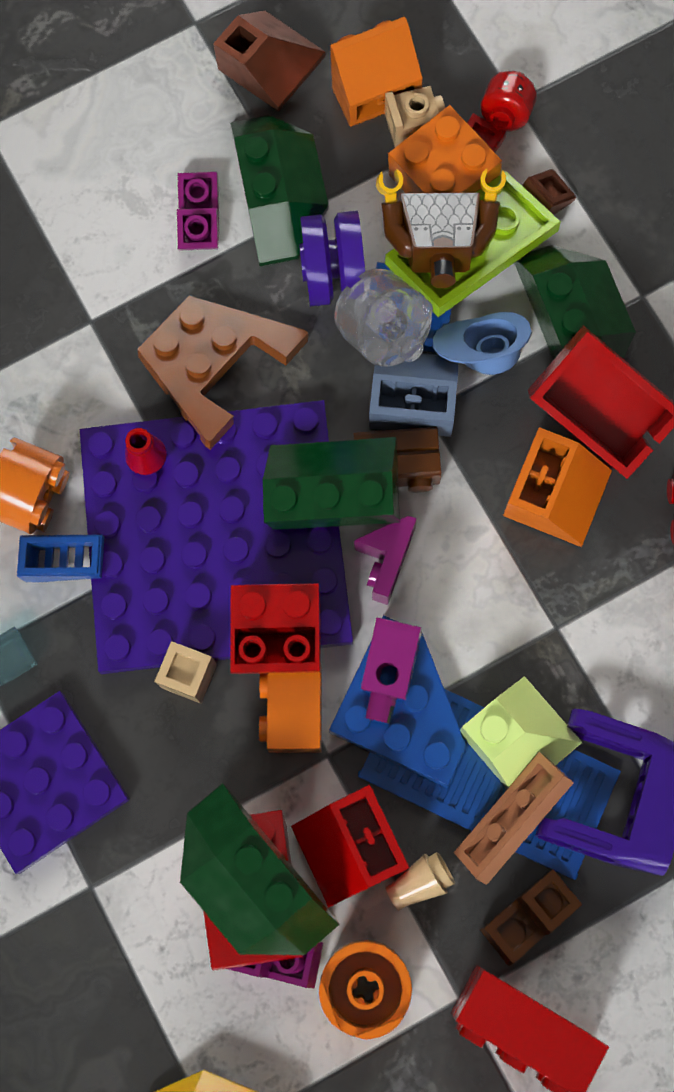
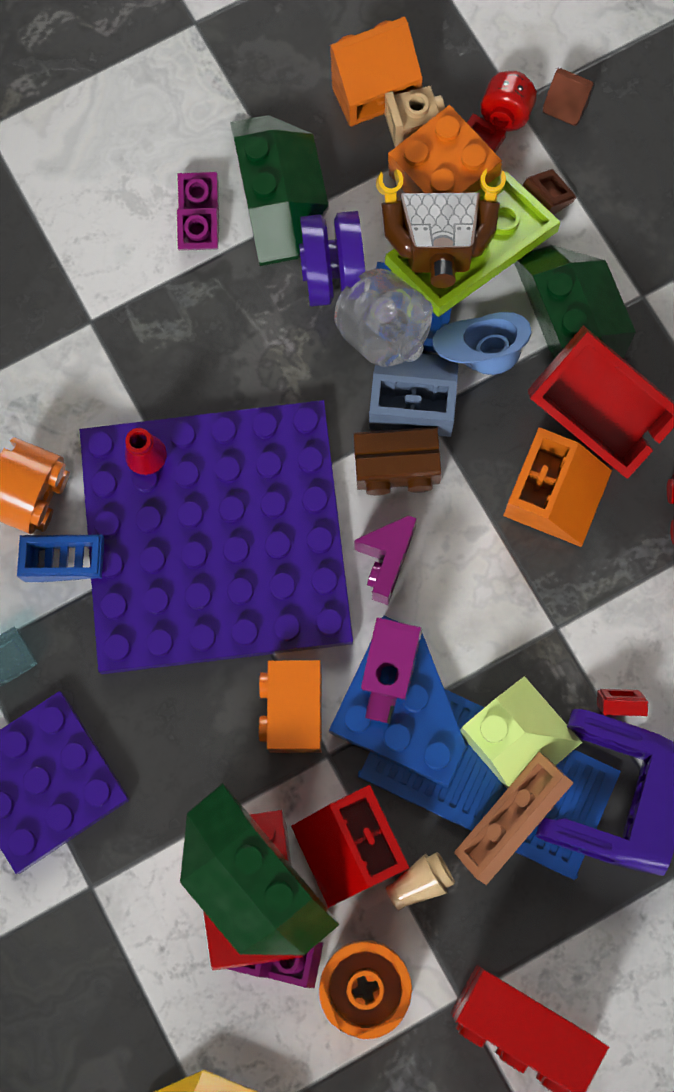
(186, 672): tan panel -> none
(200, 346): dark orange wing -> none
(266, 57): copper slope -> none
(275, 628): red slope -> none
(331, 484): dark green slope -> none
(531, 917): reddish brown slope -> none
(567, 96): none -> copper slope
(622, 702): none -> red tile

